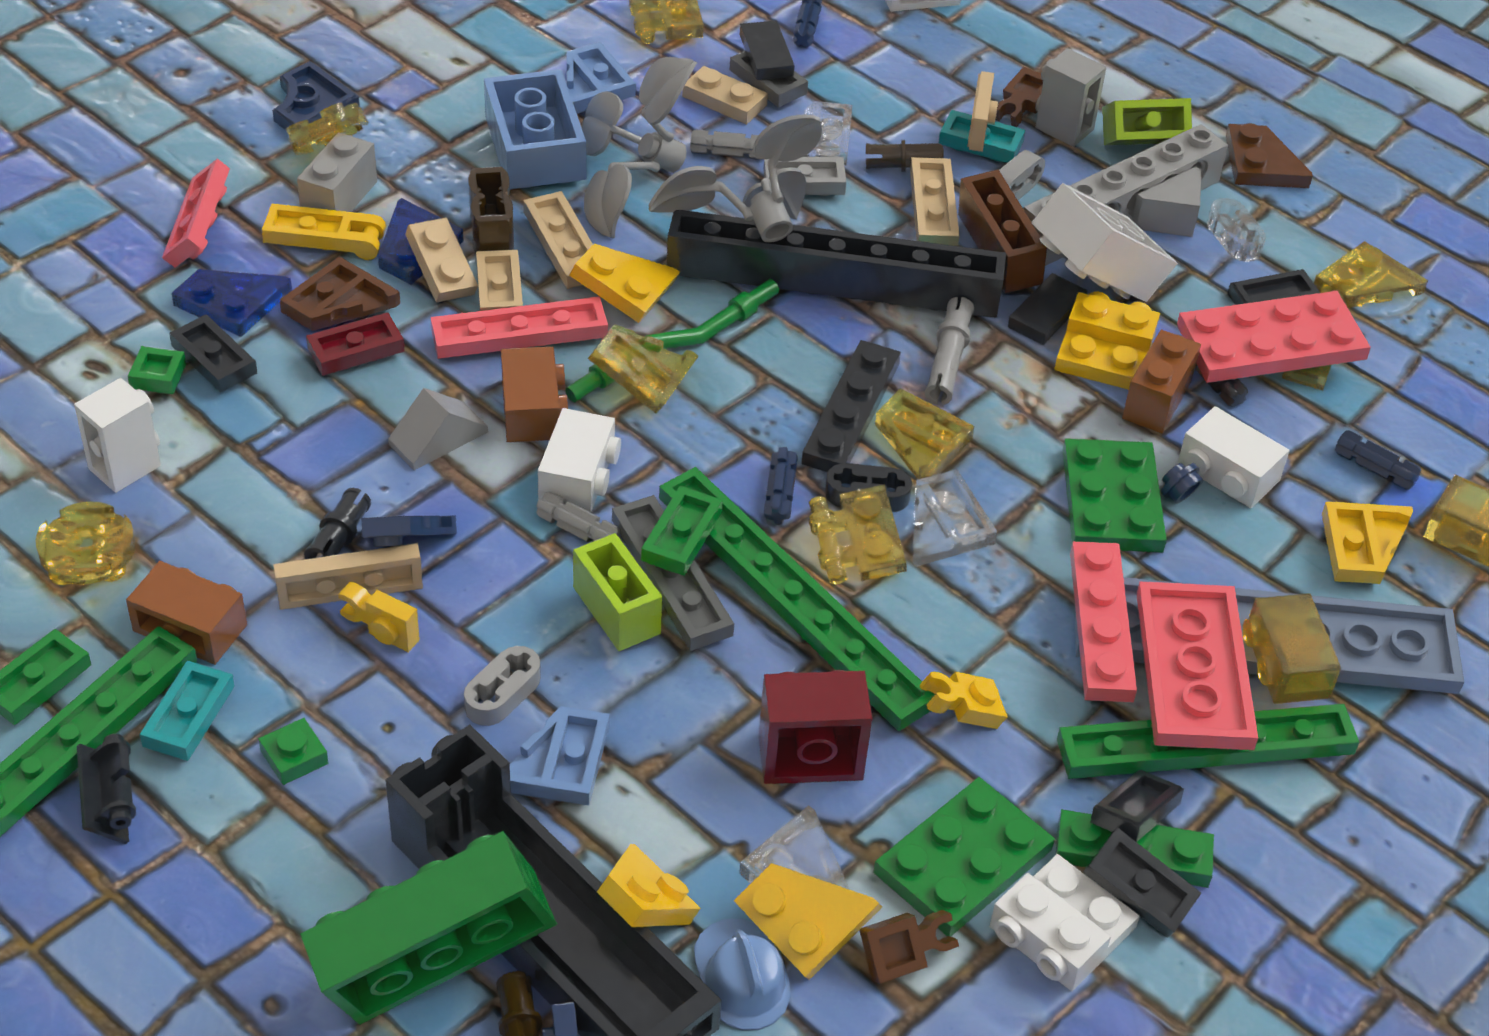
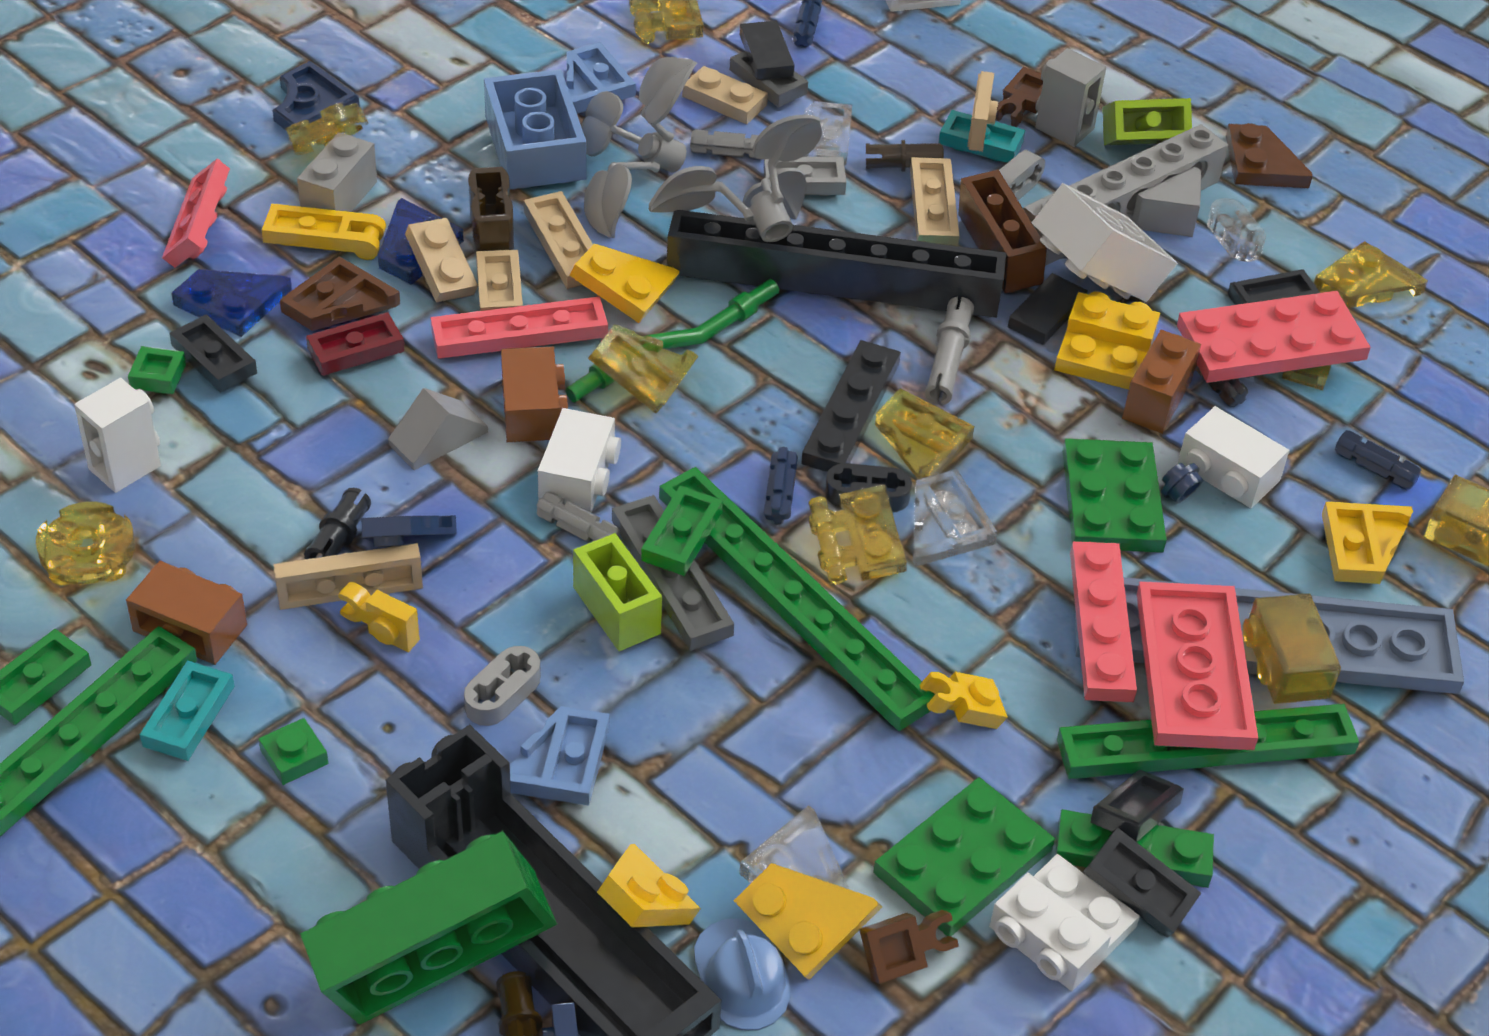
(104, 790): black hinge -> none
(814, 727): dark red brick -> none

